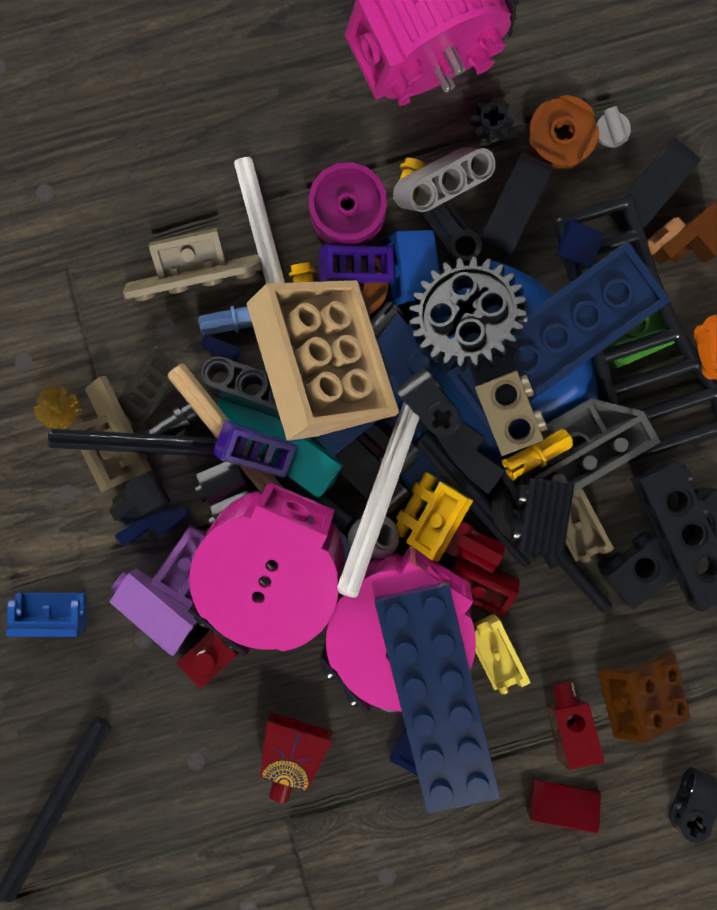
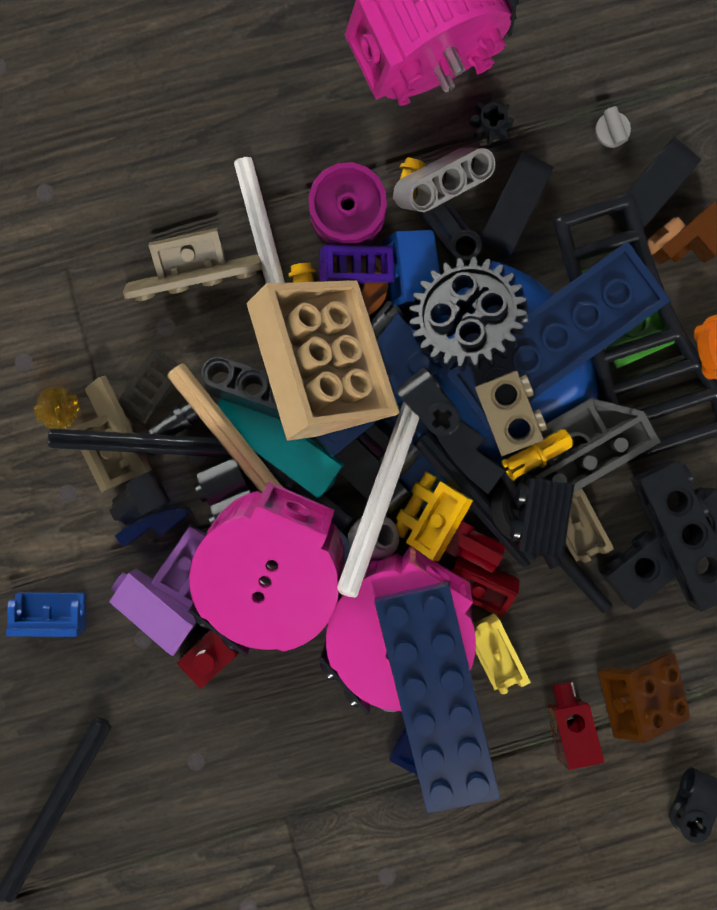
(220, 348): clear blue tile -> none
(225, 321): medium blue axle -> none
(227, 439): dark purple slope -> none
(292, 754): dark red torso -> none
(564, 806): dark red slope -> none
(580, 244): clear blue tile -> none
(582, 127): dark orange plate -> none

